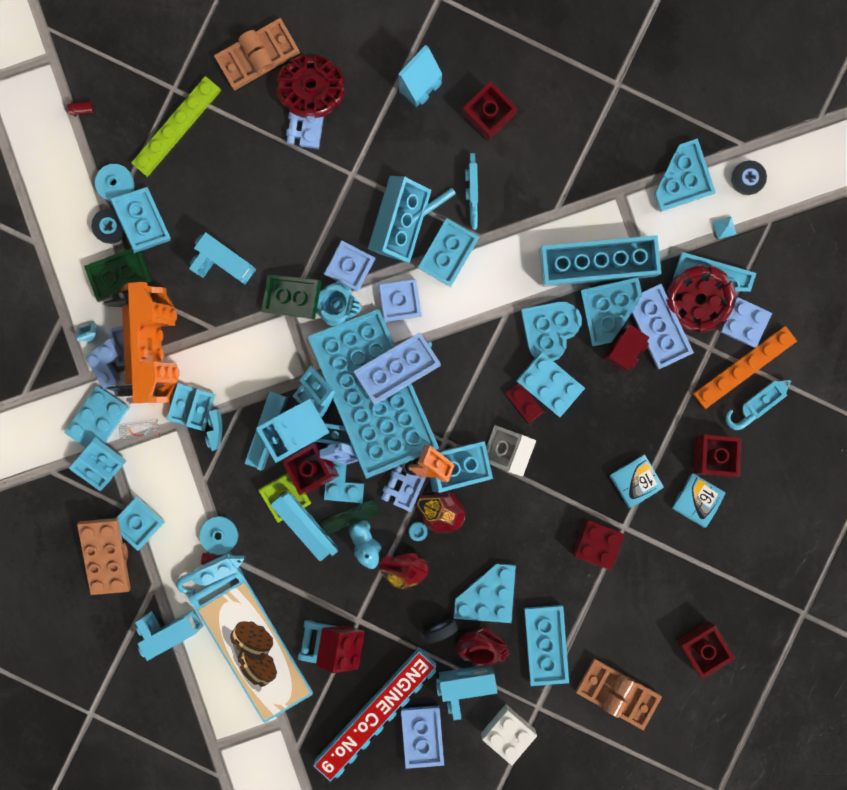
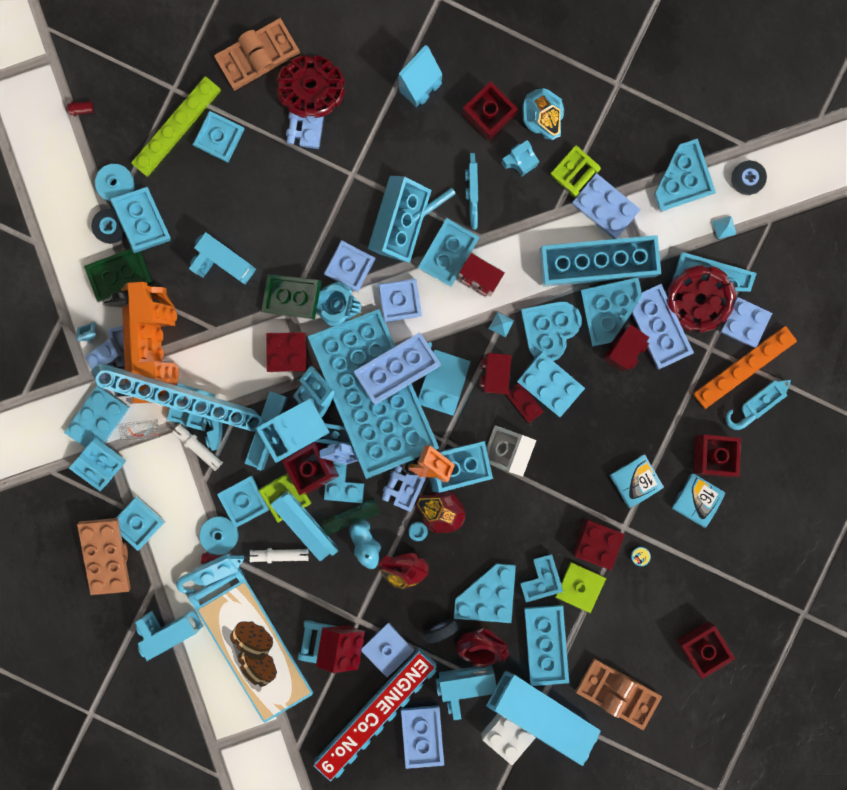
(171, 395): none -> medium azure beam
(197, 447): none -> white pin
(218, 136): none -> medium azure plate
(243, 501): none -> medium azure plate
(279, 555): none -> white pin
(287, 352): none -> dark red brick
(387, 649): none -> light blue plate
(444, 384): none -> medium azure slope
(480, 275): none -> dark red brick
(496, 373): none -> dark red brick
(501, 324): none -> medium azure slope
(521, 158): none -> medium azure brick
(543, 113): none -> medium azure helmet
(543, 718): none -> medium azure brick
(546, 584): none -> medium azure plate
(569, 168): none -> lime plate
(581, 587): none -> lime plate
(606, 206): none -> light blue plate
(640, 556): none -> tile

